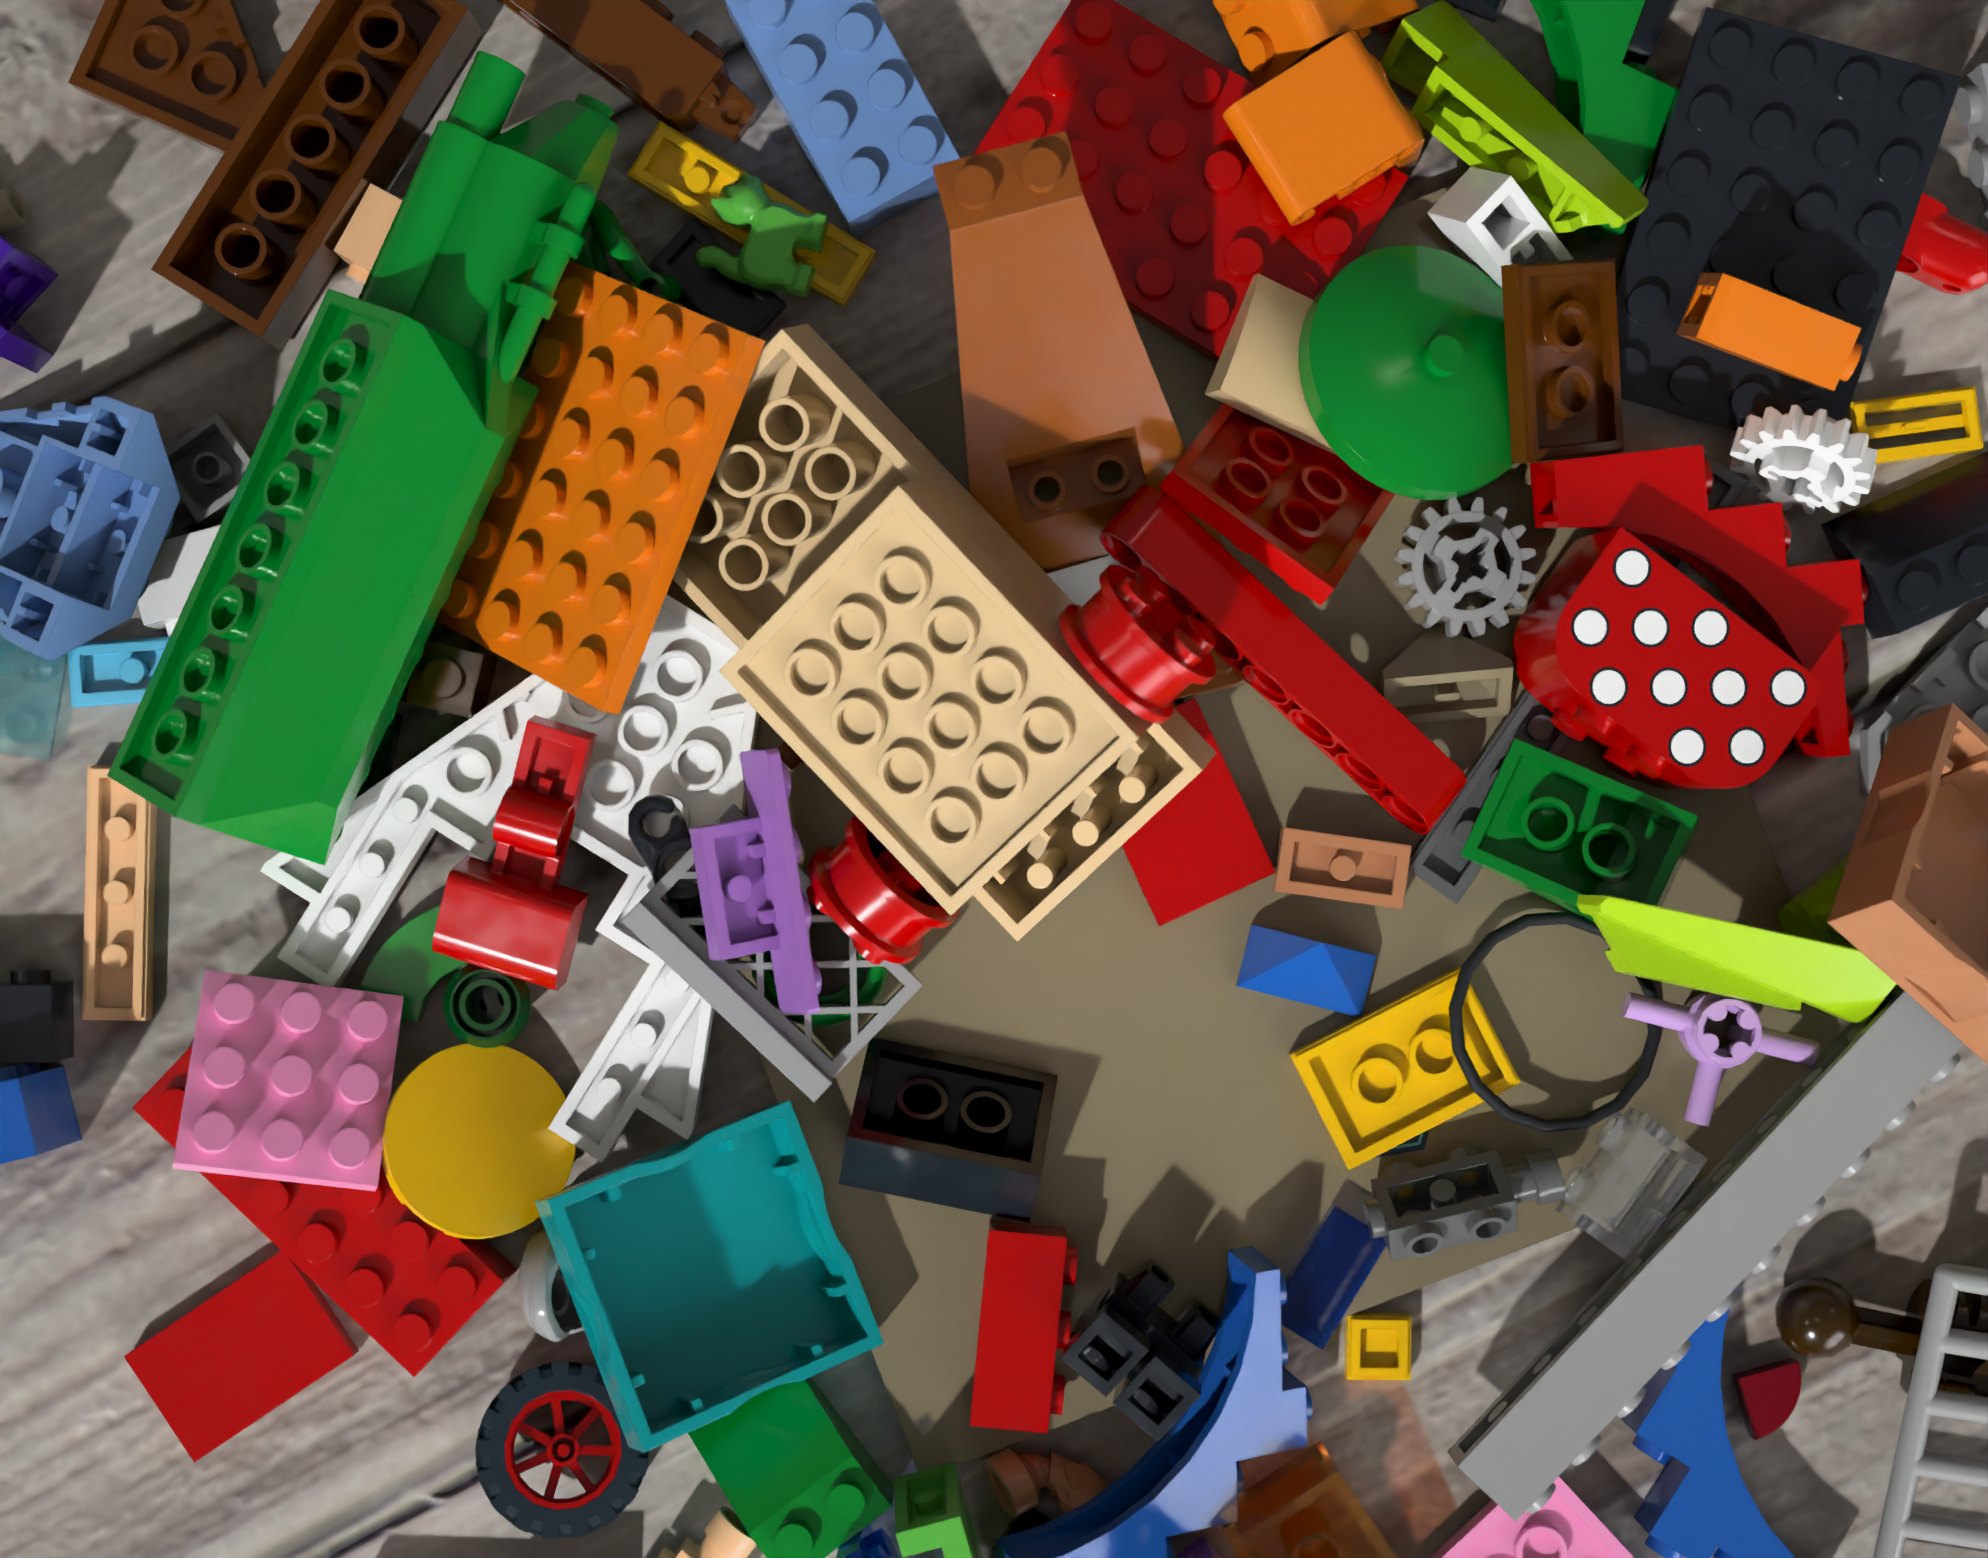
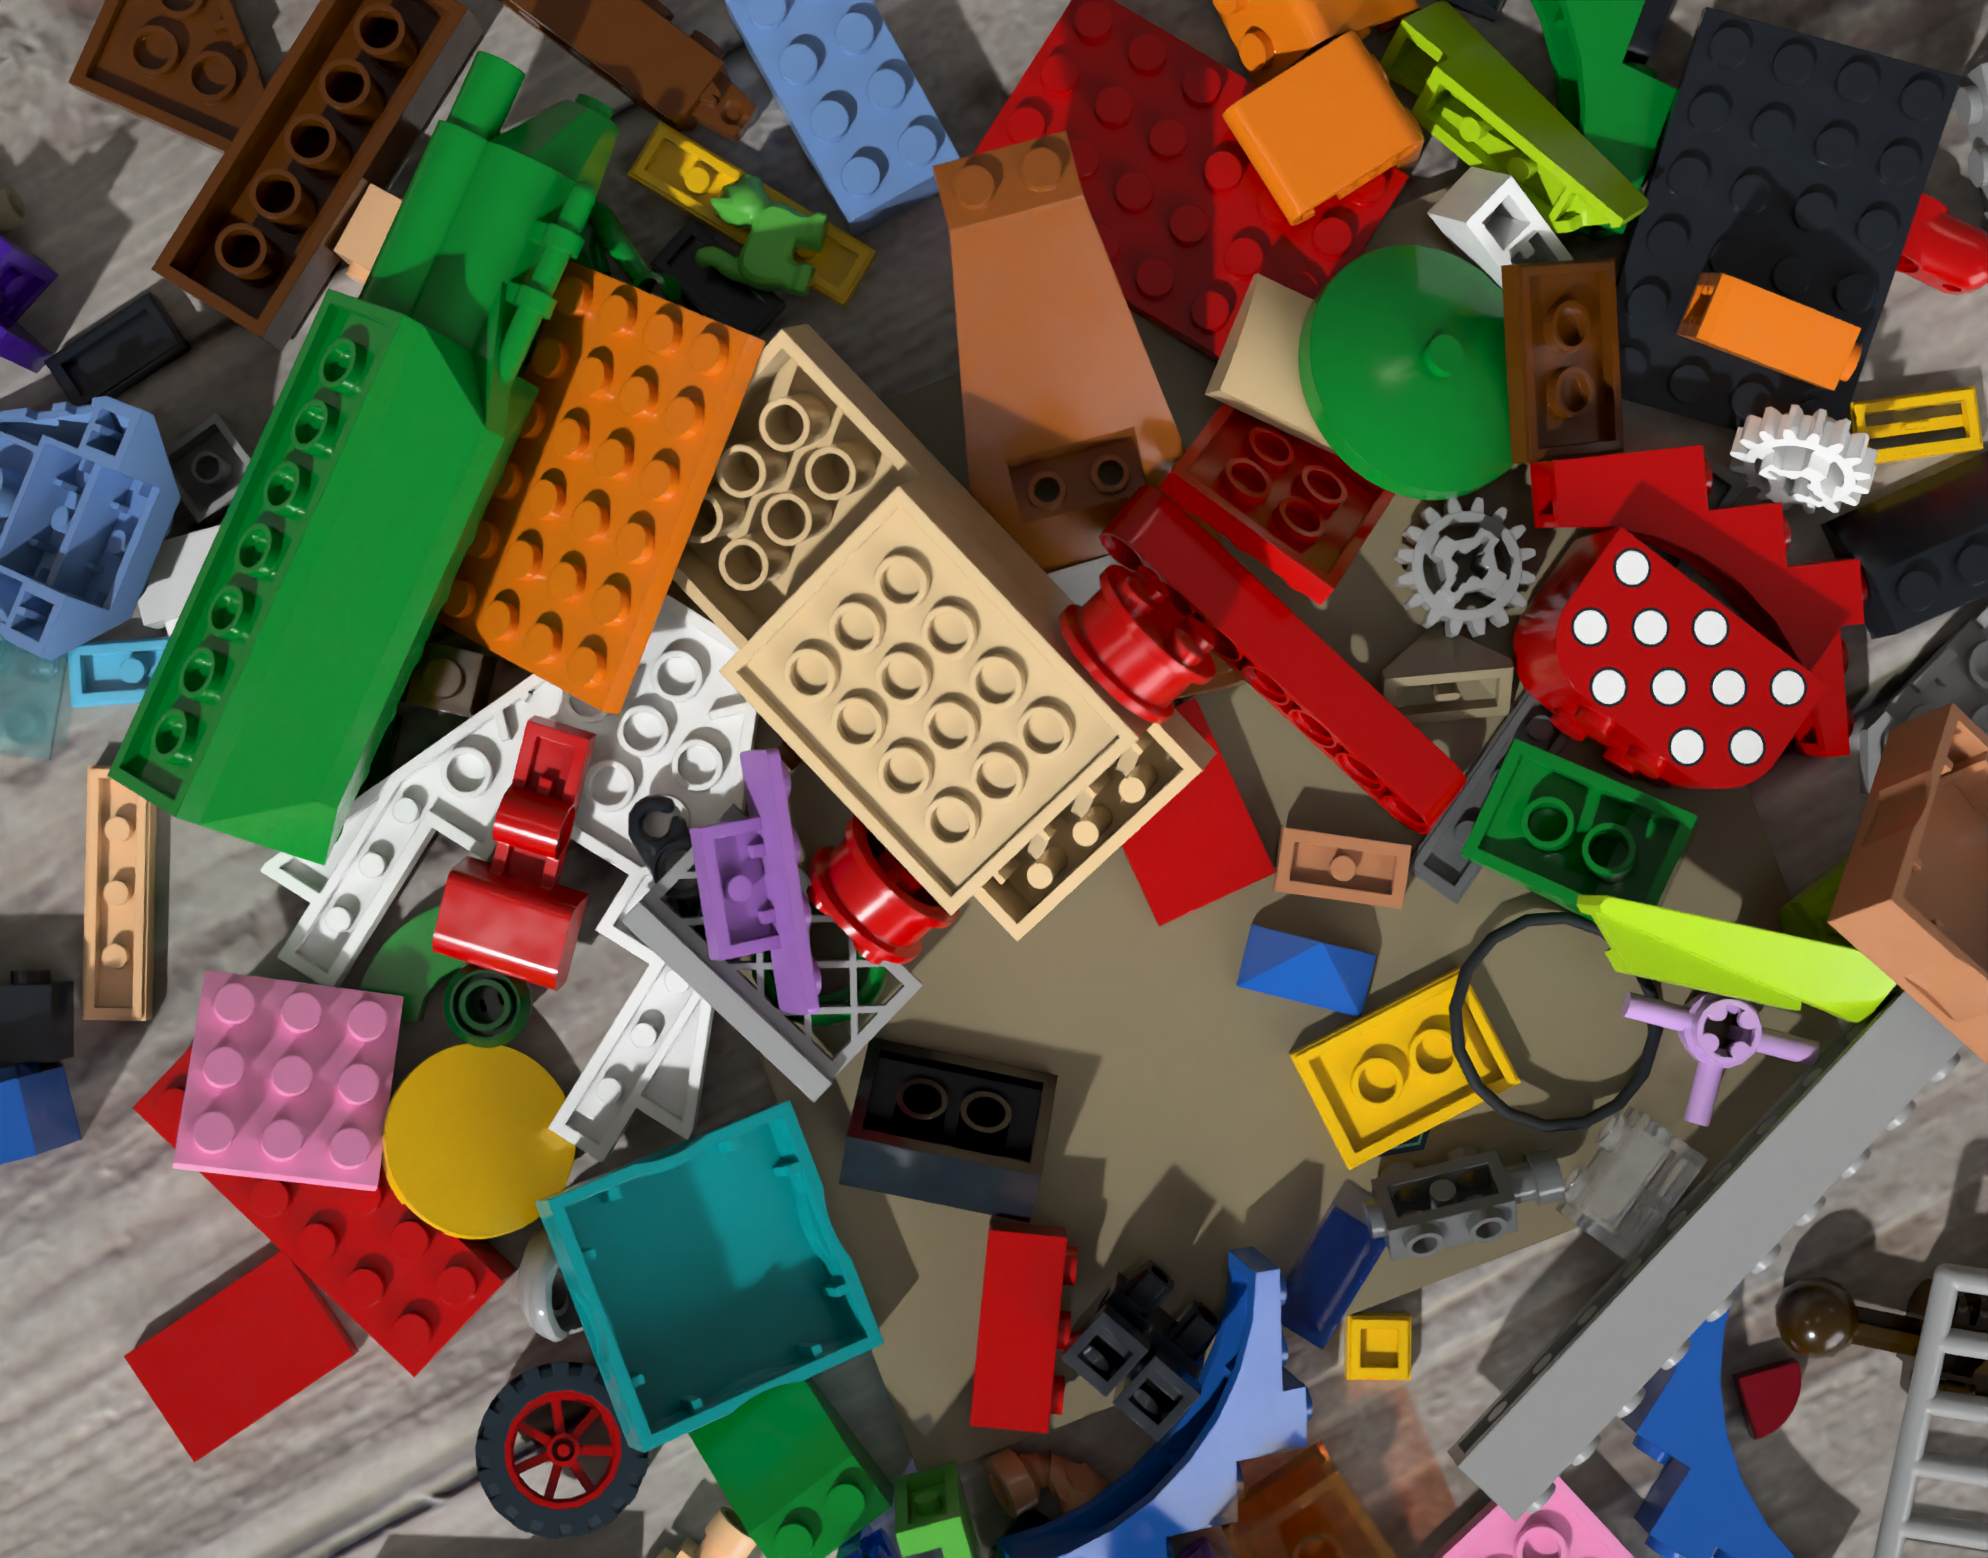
(118, 352): none -> black tile

